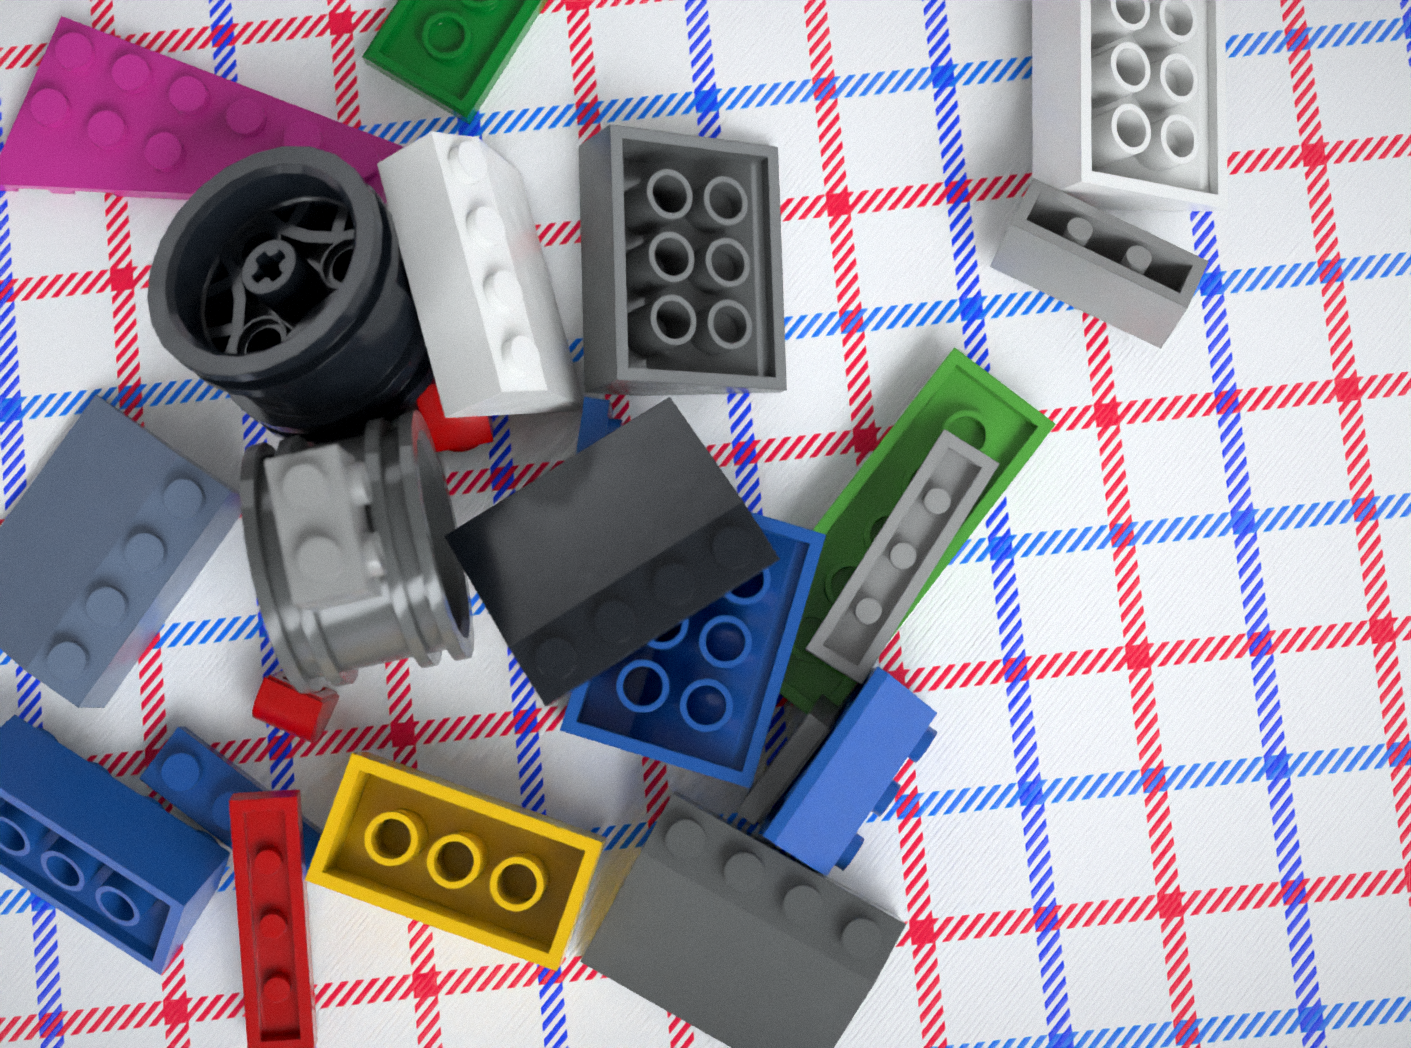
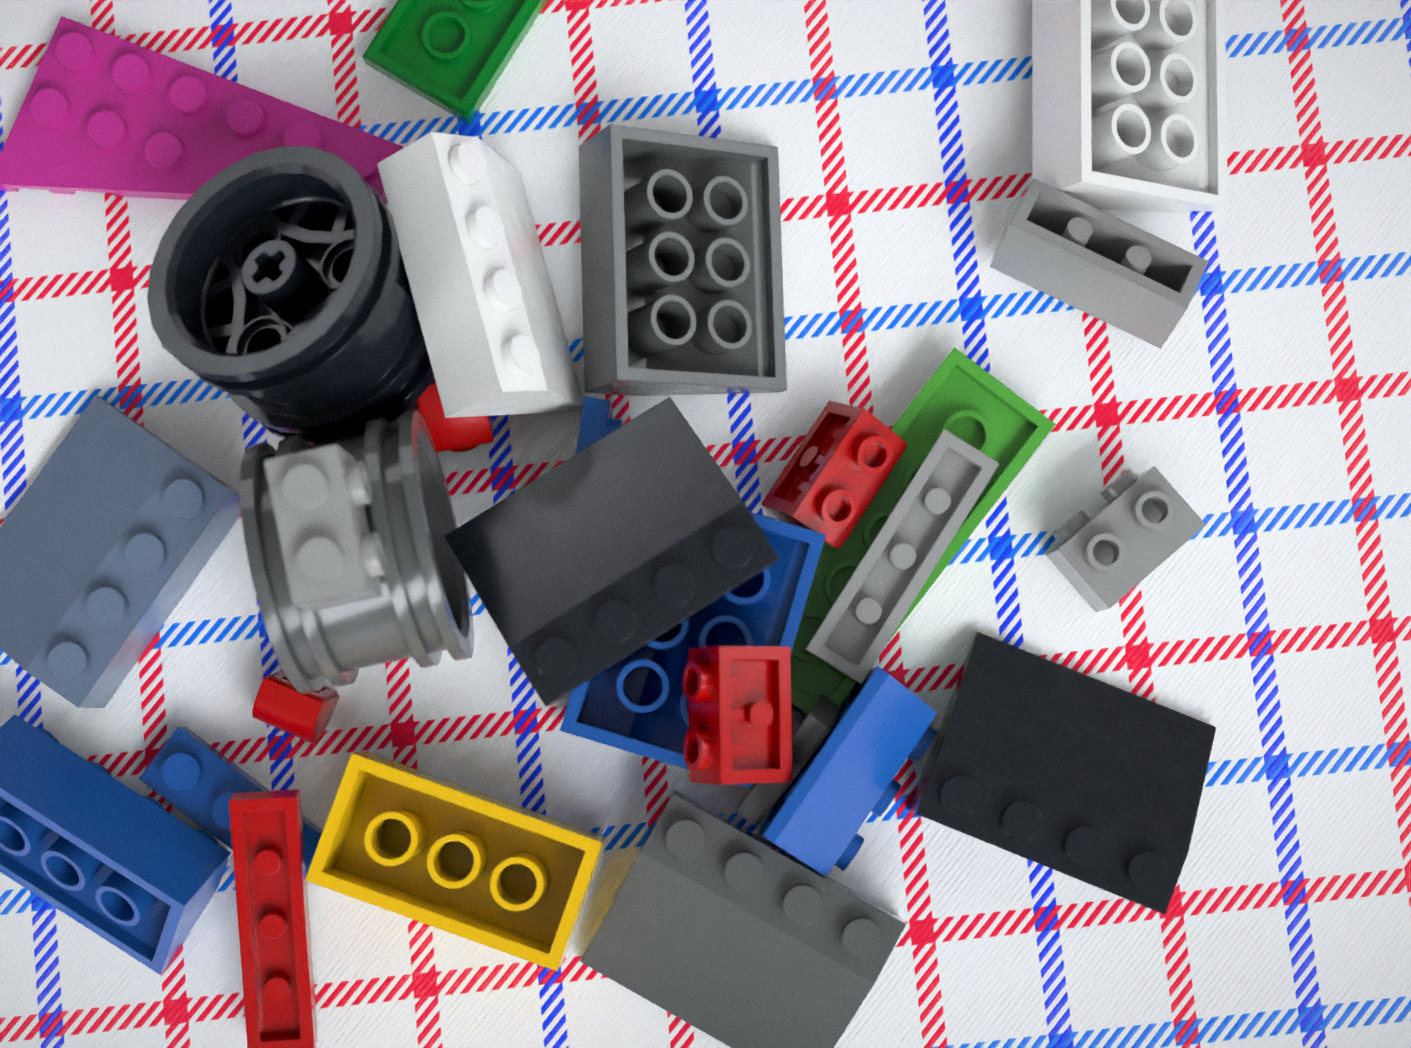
(738, 714): none -> red bracket
(835, 472): none -> red bracket
(1067, 772): none -> black slope
(1124, 538): none -> light grey brick

